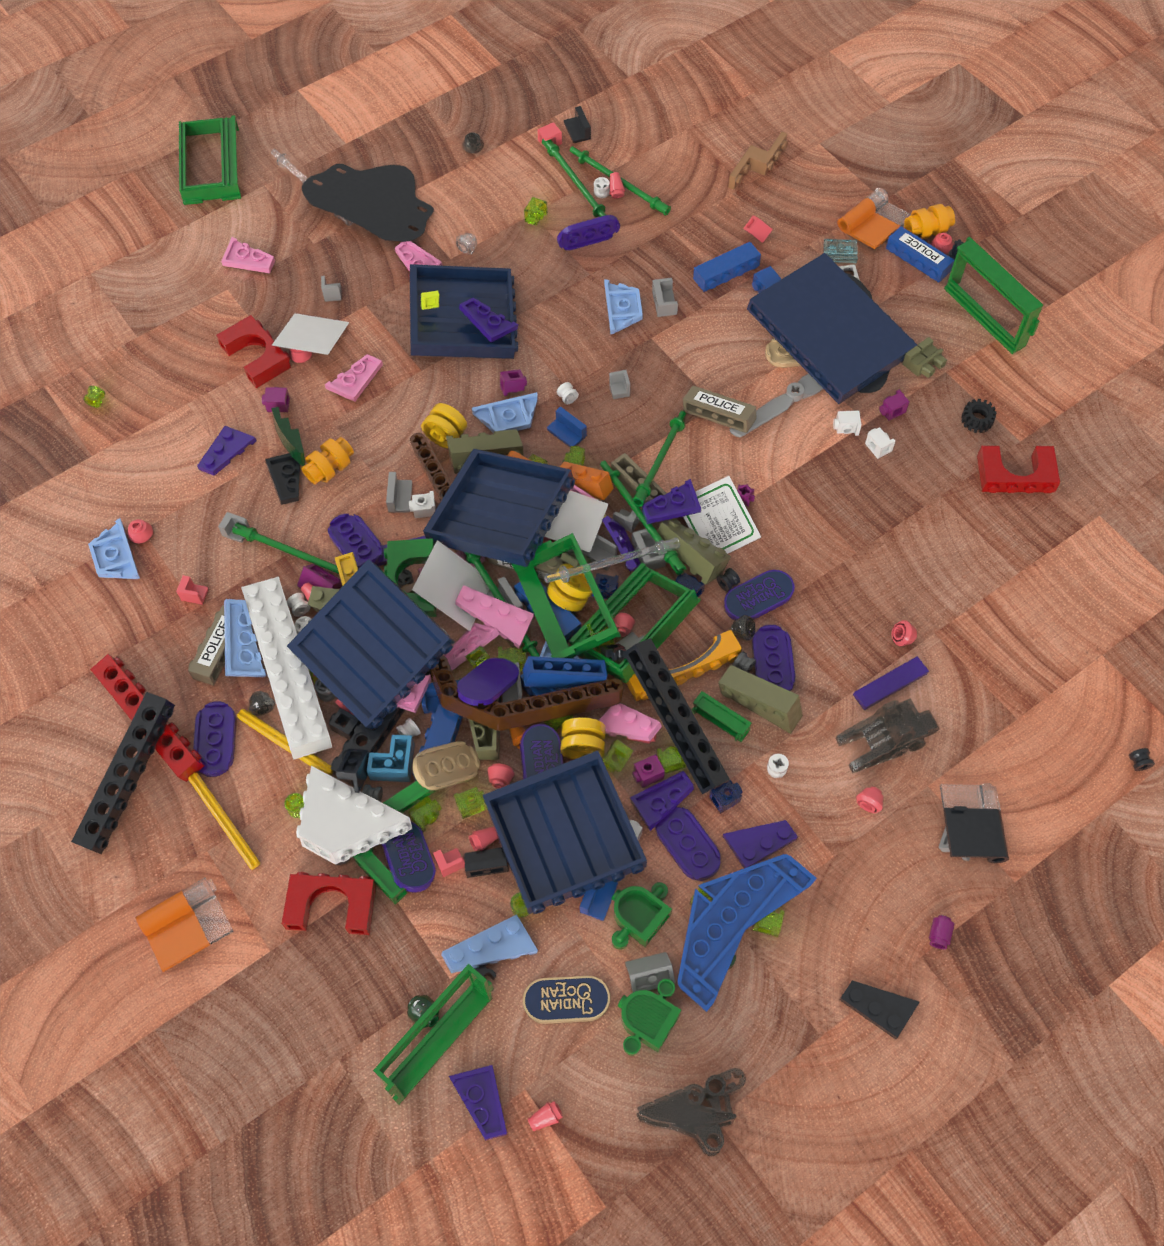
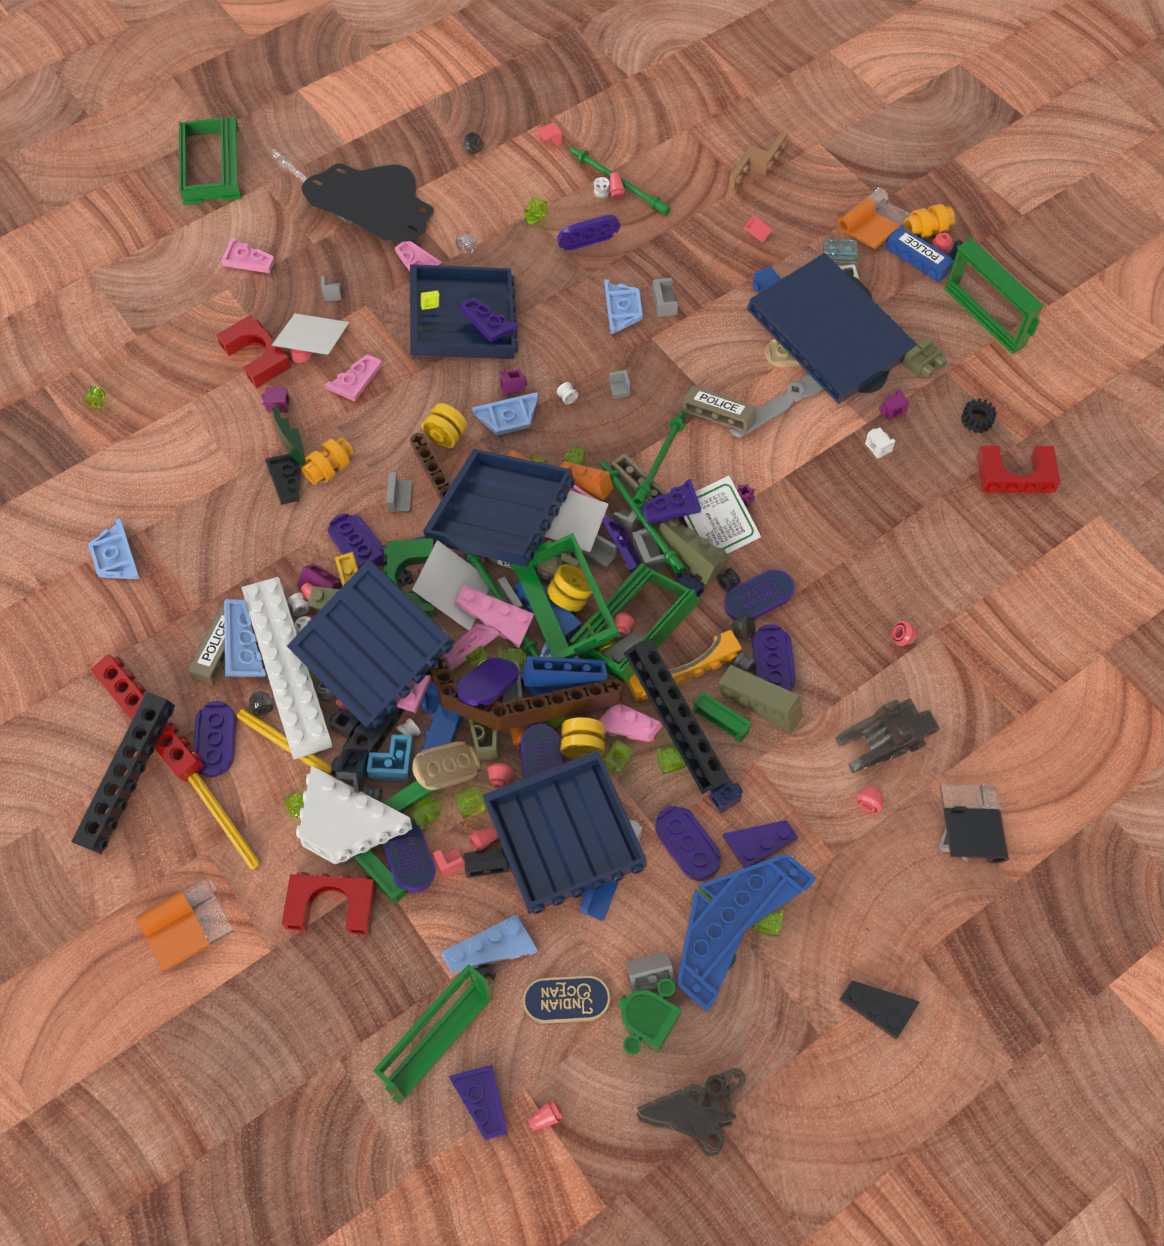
(139, 531): coral cone -> none
(191, 592): coral panel -> none
(223, 449): dark purple wing -> none
(228, 523): light grey panel -> none
(251, 534): green bar -> none
(418, 1006): dark green head -> none
(423, 505): white brick -> none
(500, 443): olive wedge -> none
(519, 909): clear neon green wheel -> none
(553, 150): green bar -> none
(567, 428): blue panel -> none
(578, 127): black panel -> none
(607, 584): brick -> none
(613, 651): black plate -> none
(639, 913): green piece -> none
(648, 771): magenta brick -> none
(660, 547): clear bar -> none
(662, 798): dark purple wing -> none
(727, 266): blue brick -> none
(776, 770): white wheel -> none
(847, 422): white brick -> none
(890, 683): dark purple tile -> none
(941, 932): magenta brick -> none
(1141, 759): black wheel -> none

